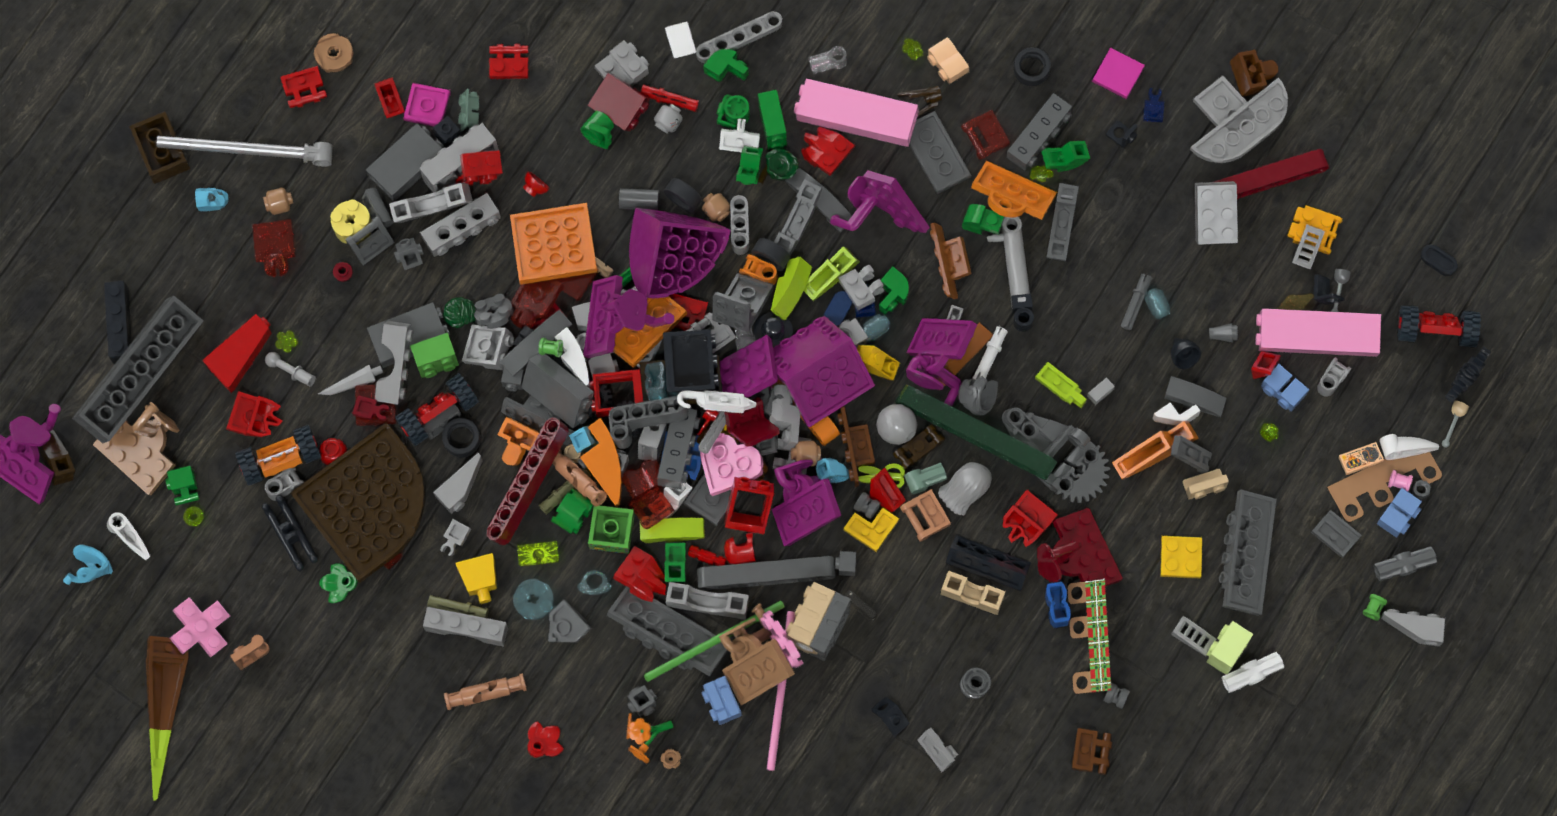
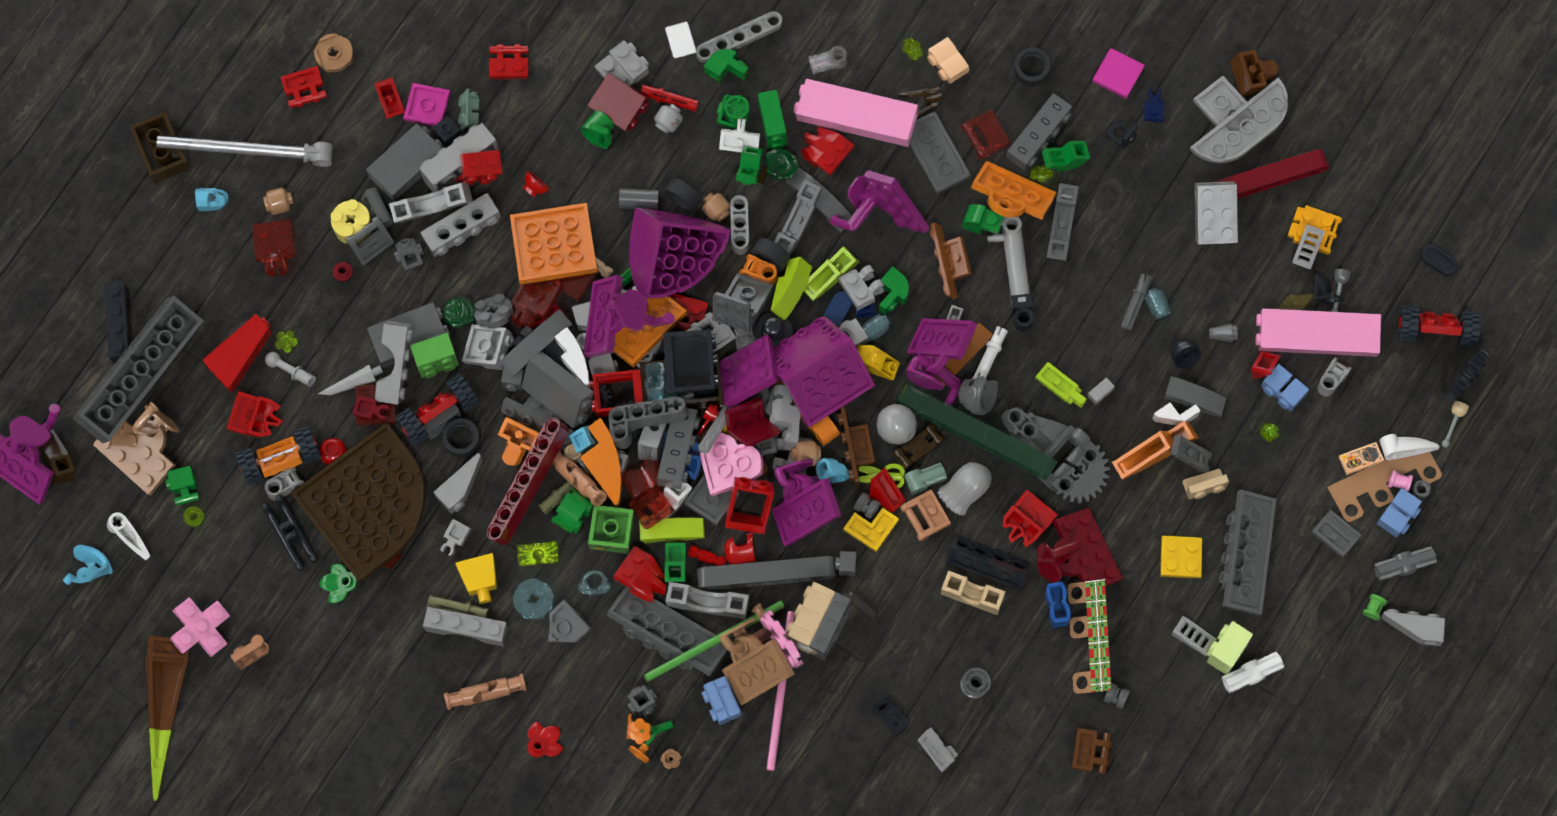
(550, 347): bright green bush -> none
(717, 401): white plate -> none

